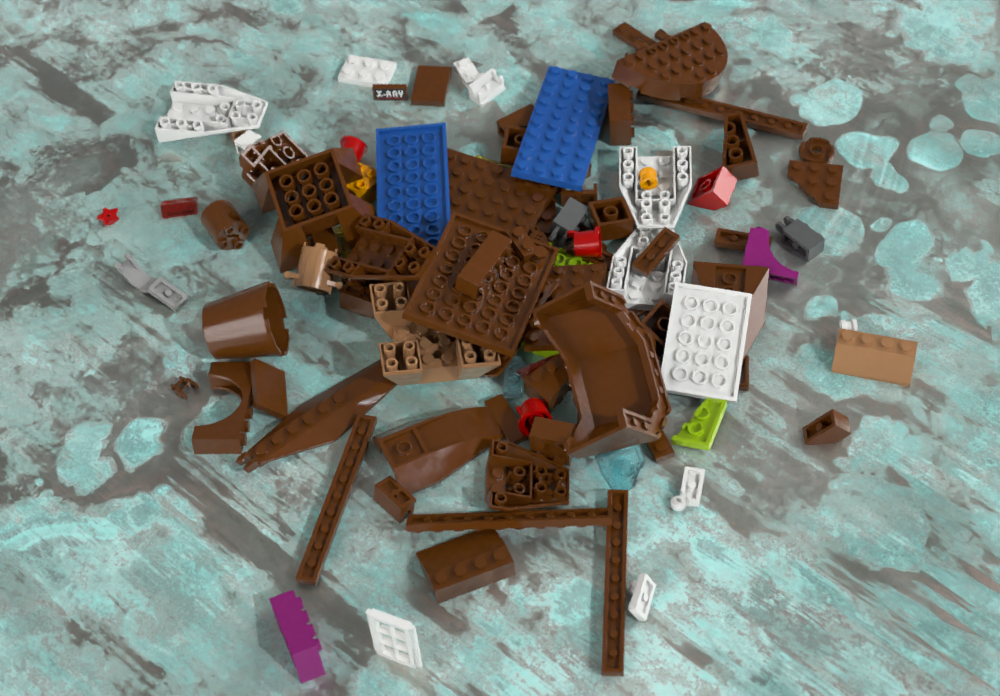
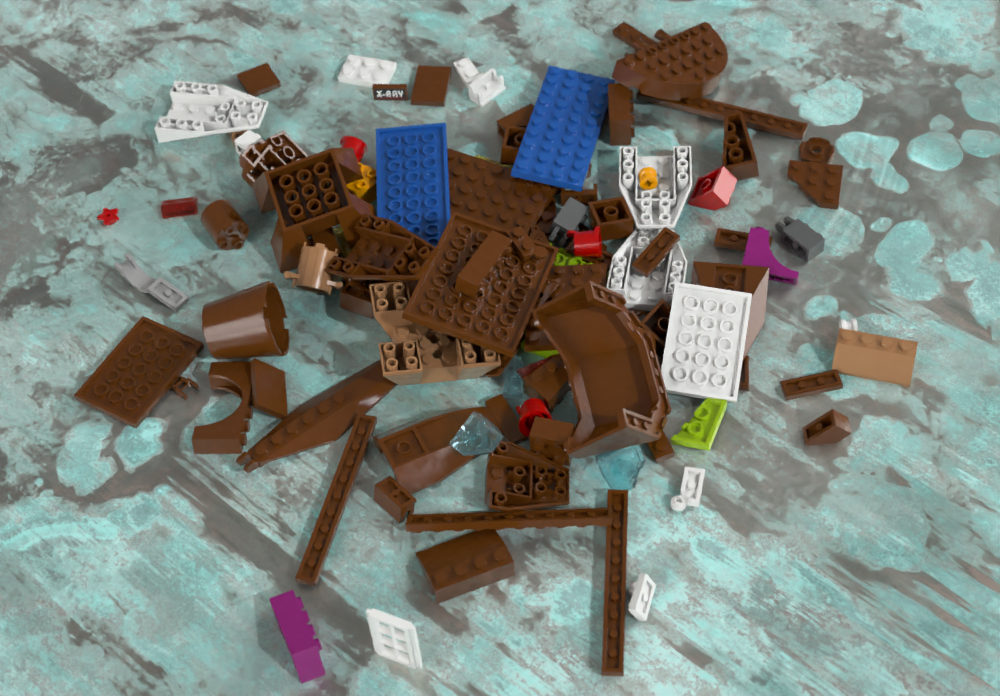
(139, 371): none -> reddish brown plate
(259, 80): none -> reddish brown tile
(476, 436): none -> clear light blue slope
(811, 385): none -> reddish brown tile

